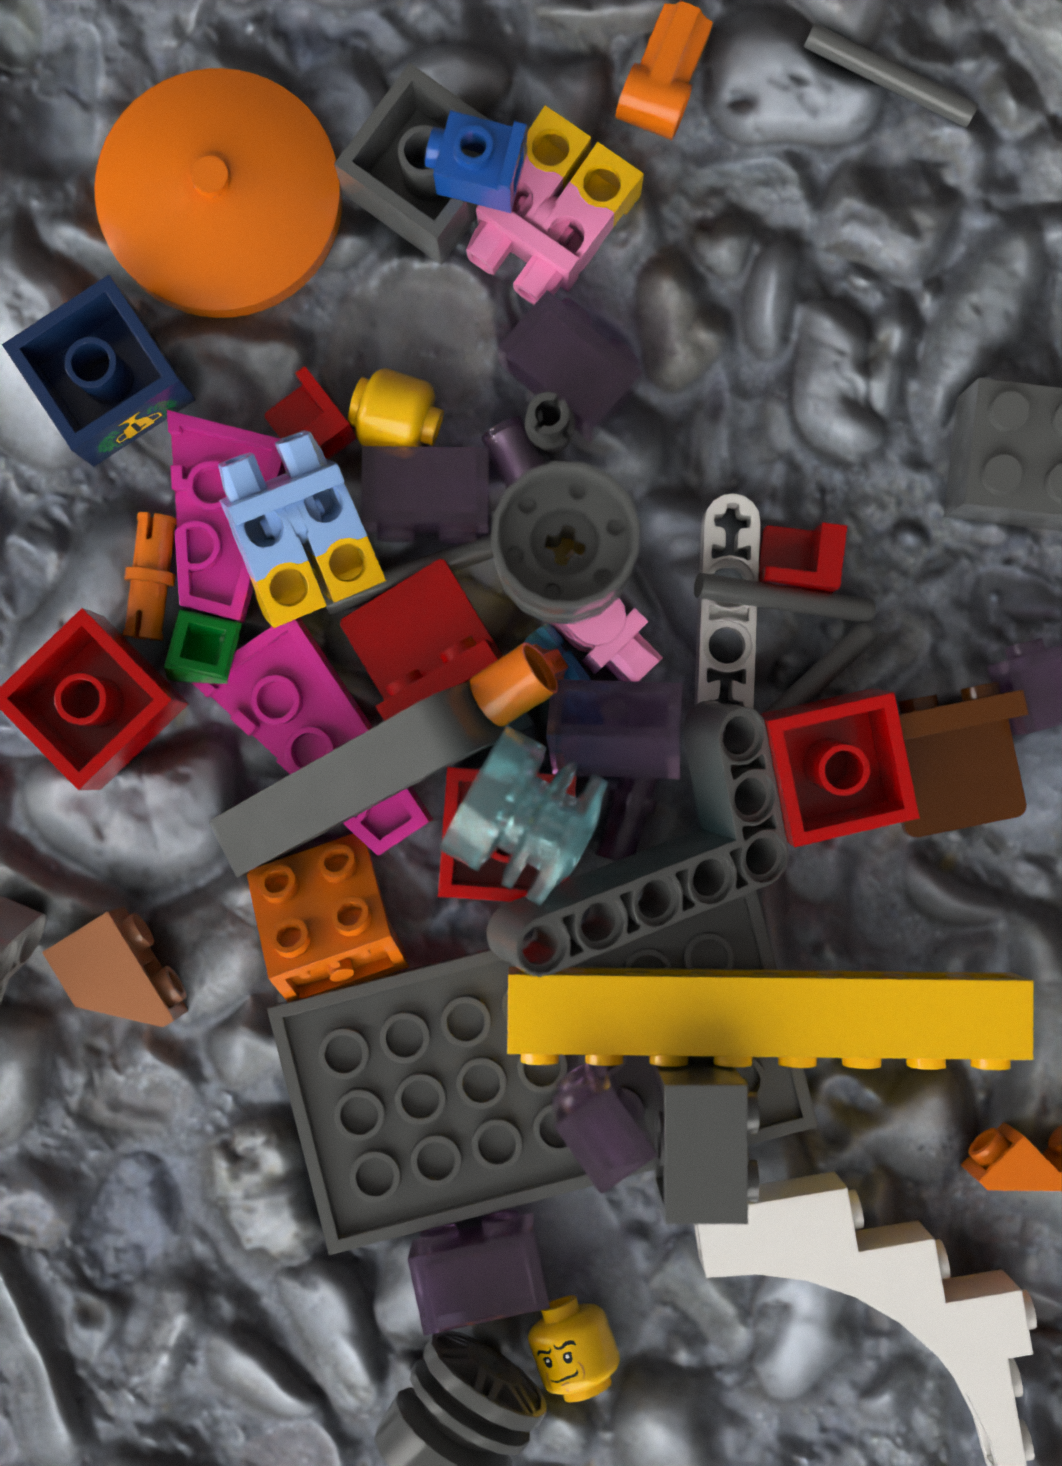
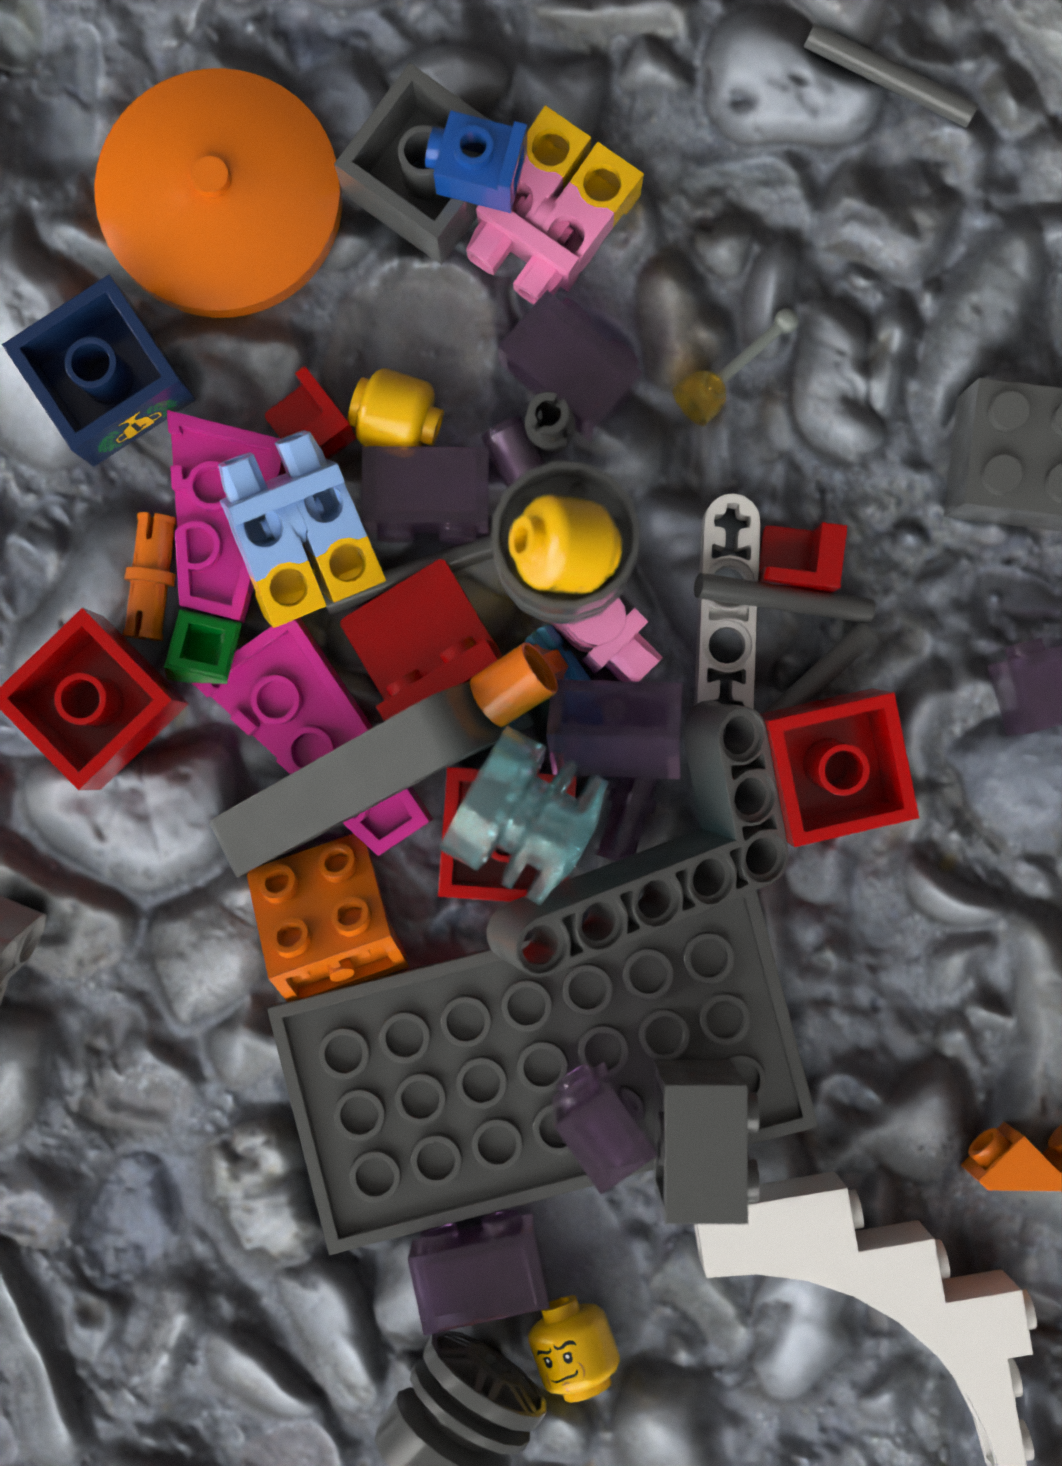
(115, 972): nougat slope -> none
(565, 544): none -> yellow head
(660, 85): orange piece -> none
(704, 392): none -> clear yellow hinge
(771, 1015): yellow brick -> none
(963, 759): reddish brown bracket -> none

